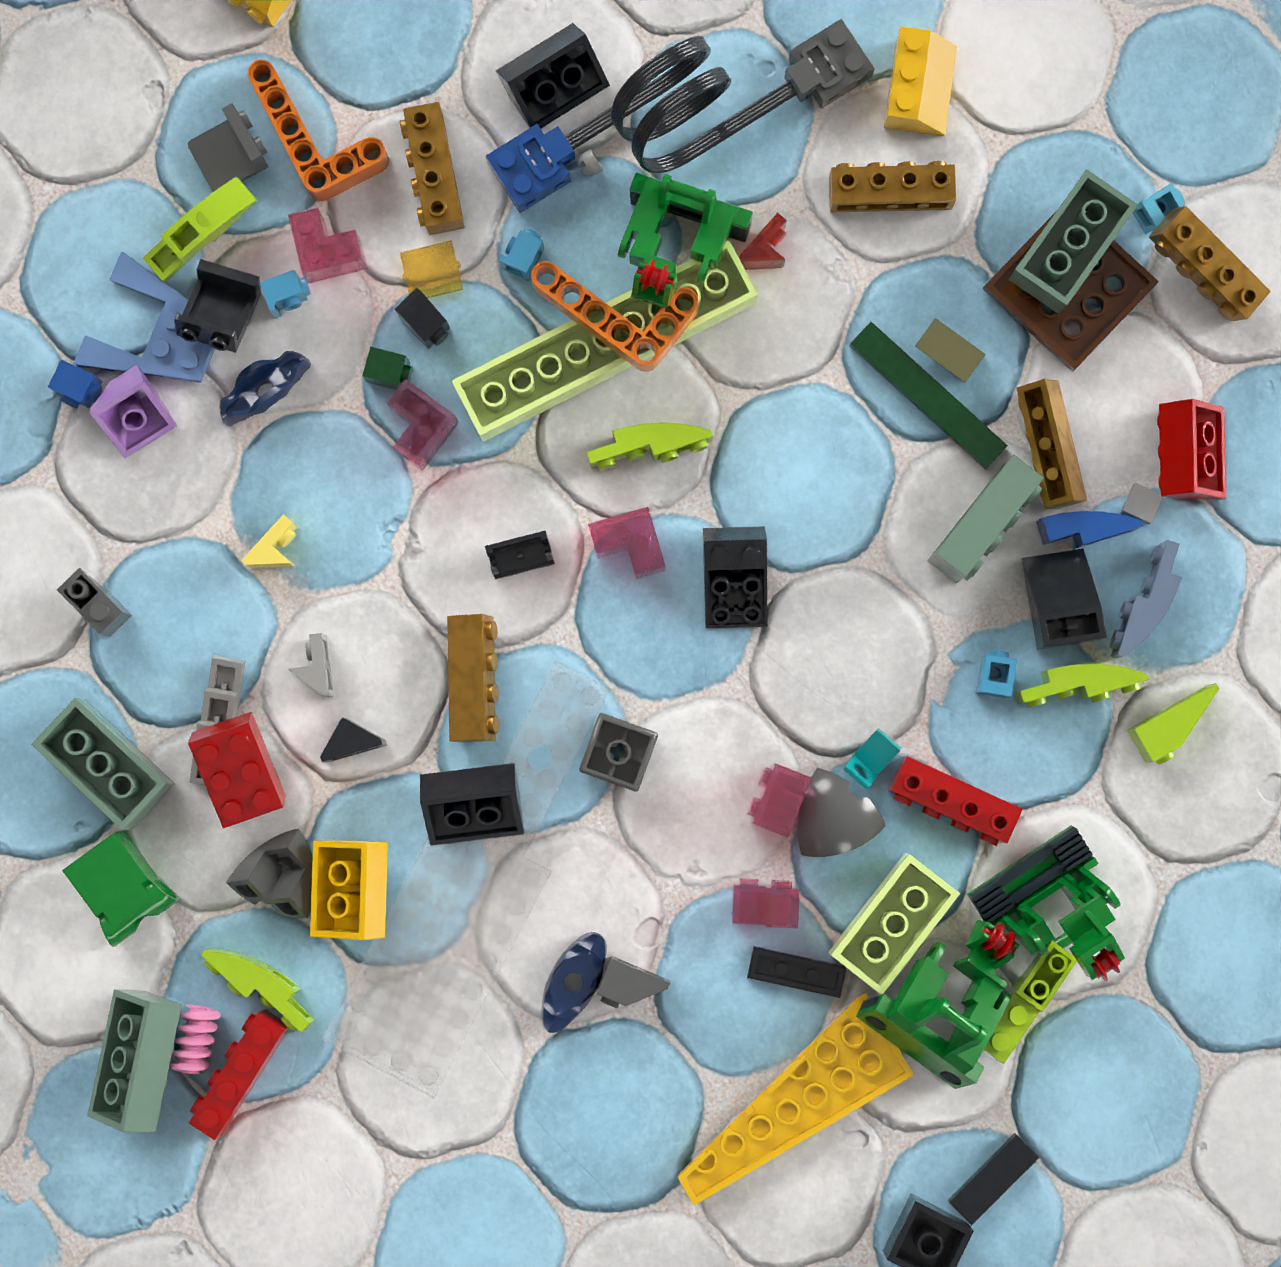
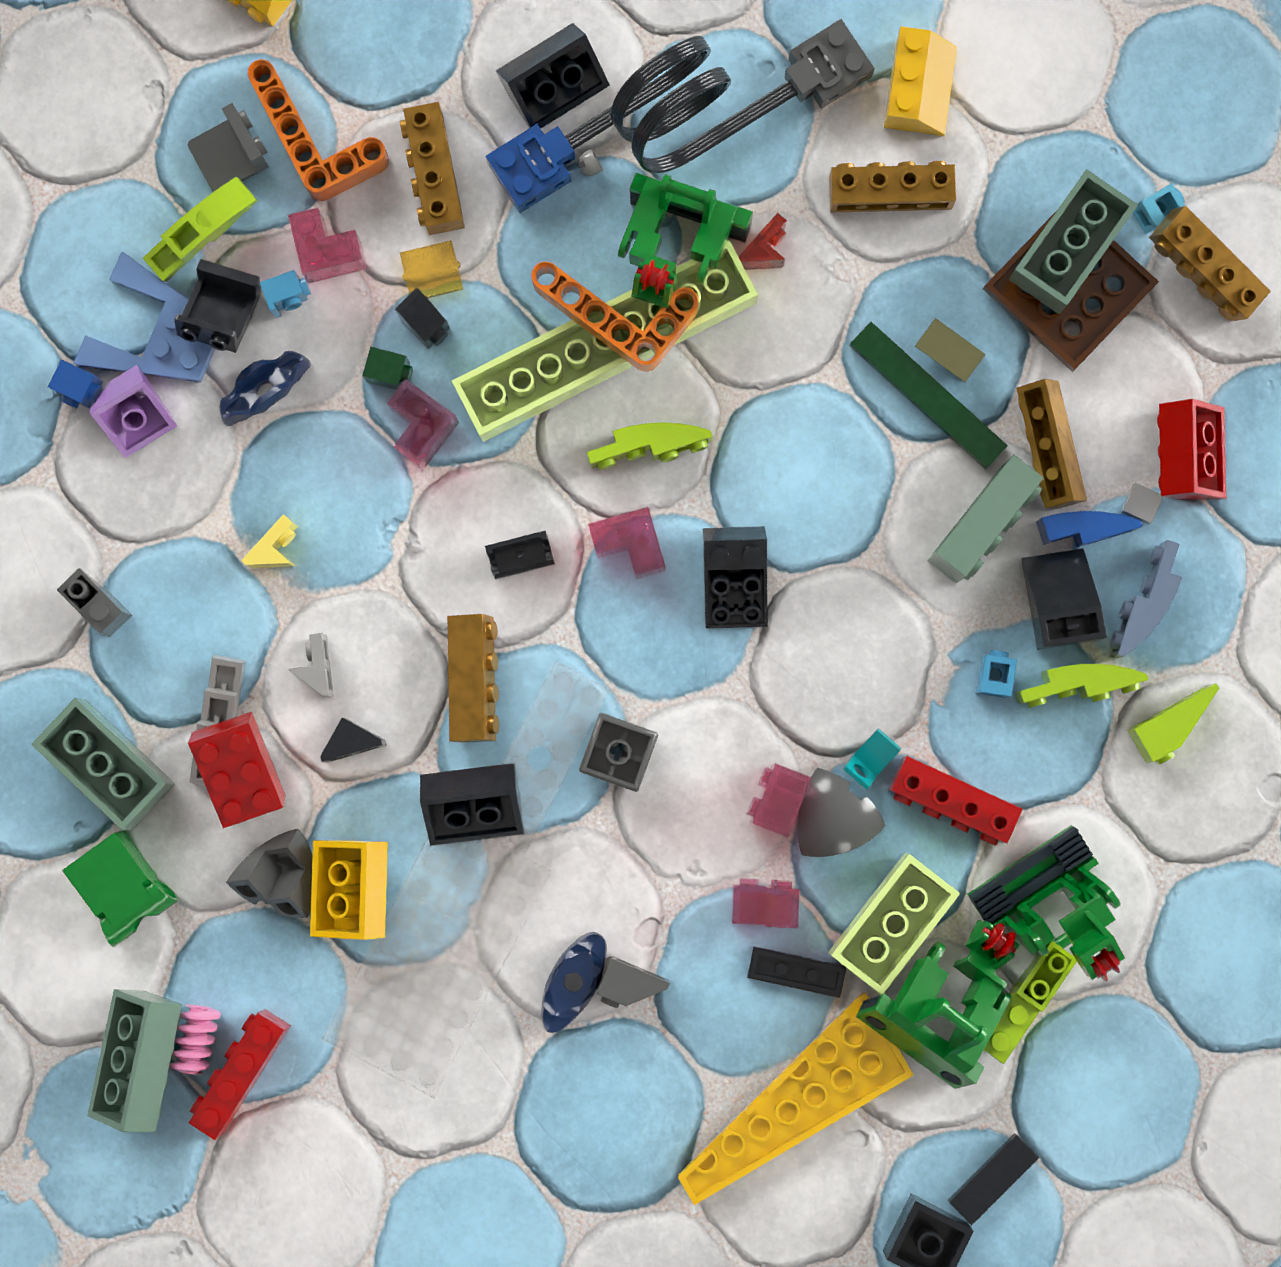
(251, 975): lime slope -> none
(522, 253): dark azure brick -> none

